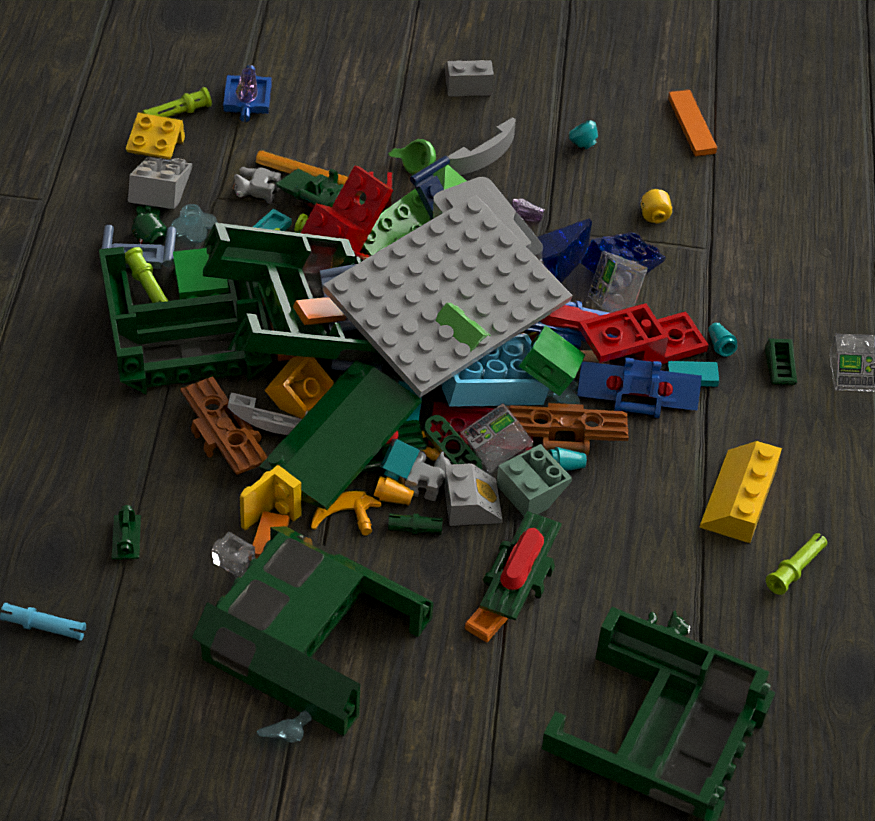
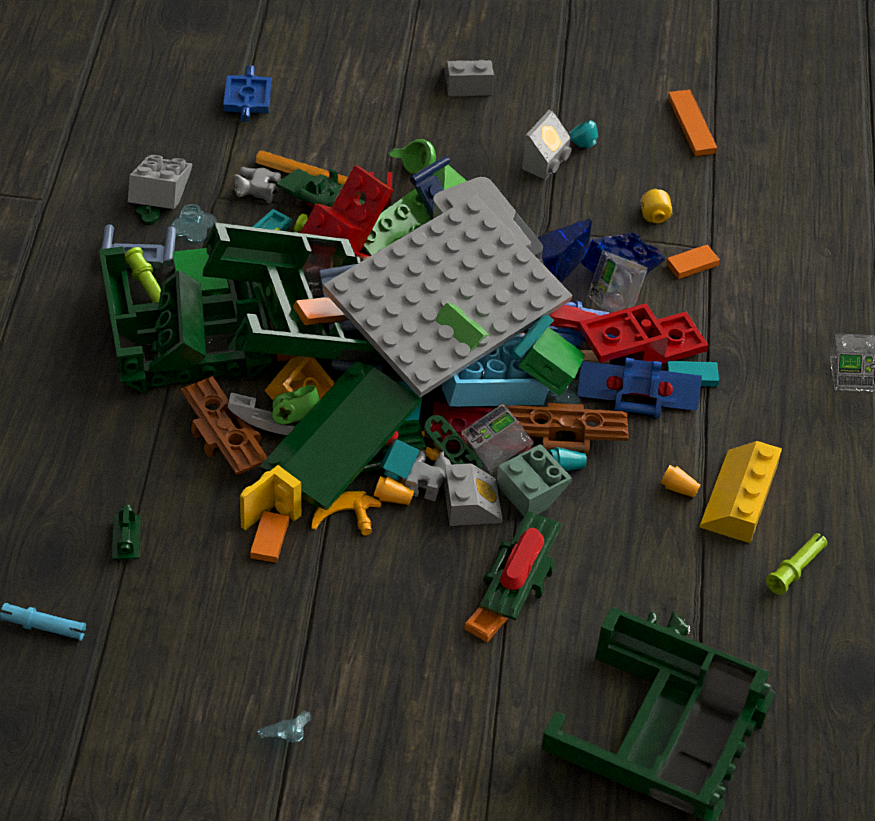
(149, 229): dark green head -> none
(155, 136): yellow bracket -> none
(180, 325): none -> dark green wedge
(187, 101): lime pin -> none
(233, 554): clear brick -> none
(247, 86): clear purple cone -> none
(285, 613): dark green piece -> none
(296, 403): none -> bright green piece
(415, 524): dark green pin -> none
(468, 161): light grey slope -> none
(527, 210): clear purple cone -> none
(531, 336): none -> teal tile
(546, 146): none -> light grey slope
(680, 482): none -> light orange cone
(692, 261): none -> orange tile
(723, 341): teal cone -> none
(786, 346): dark green slope -> none

